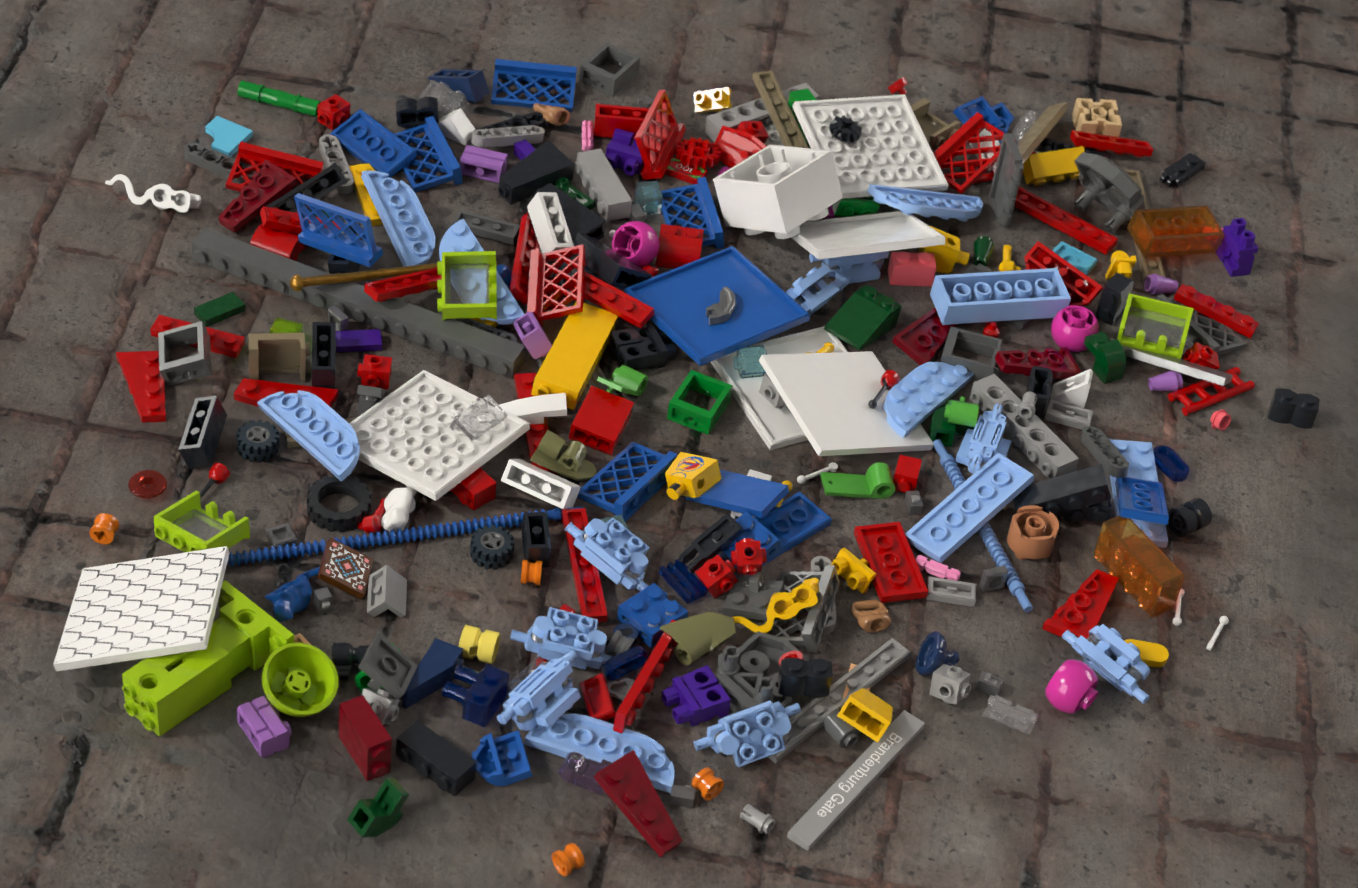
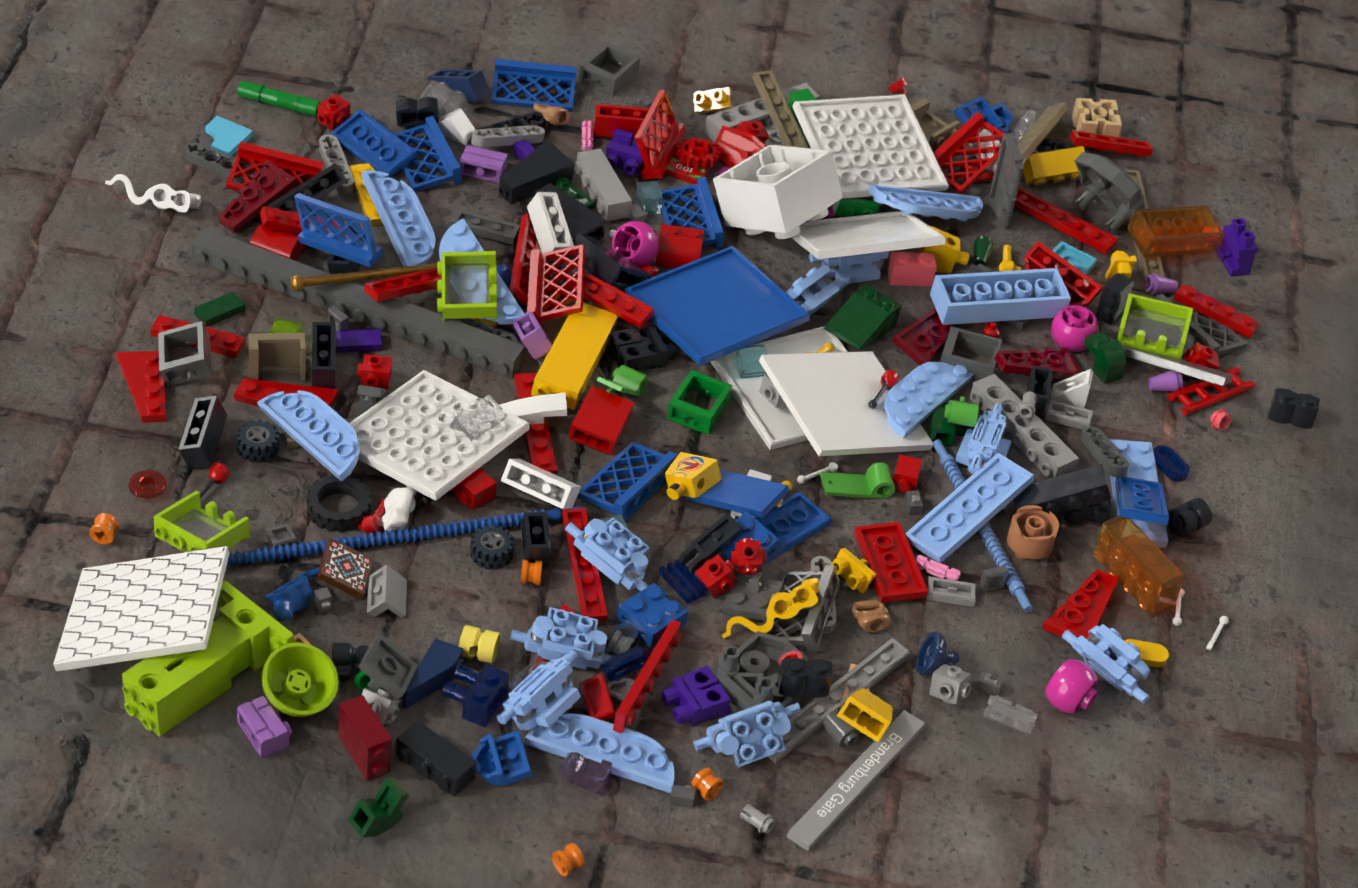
(563, 457): olive panel -> none
(636, 797): dark red wing -> none
(699, 635): olive panel -> none
(723, 309): dark grey piece -> none
(845, 135): black gear -> none
(1182, 170): black hinge -> none

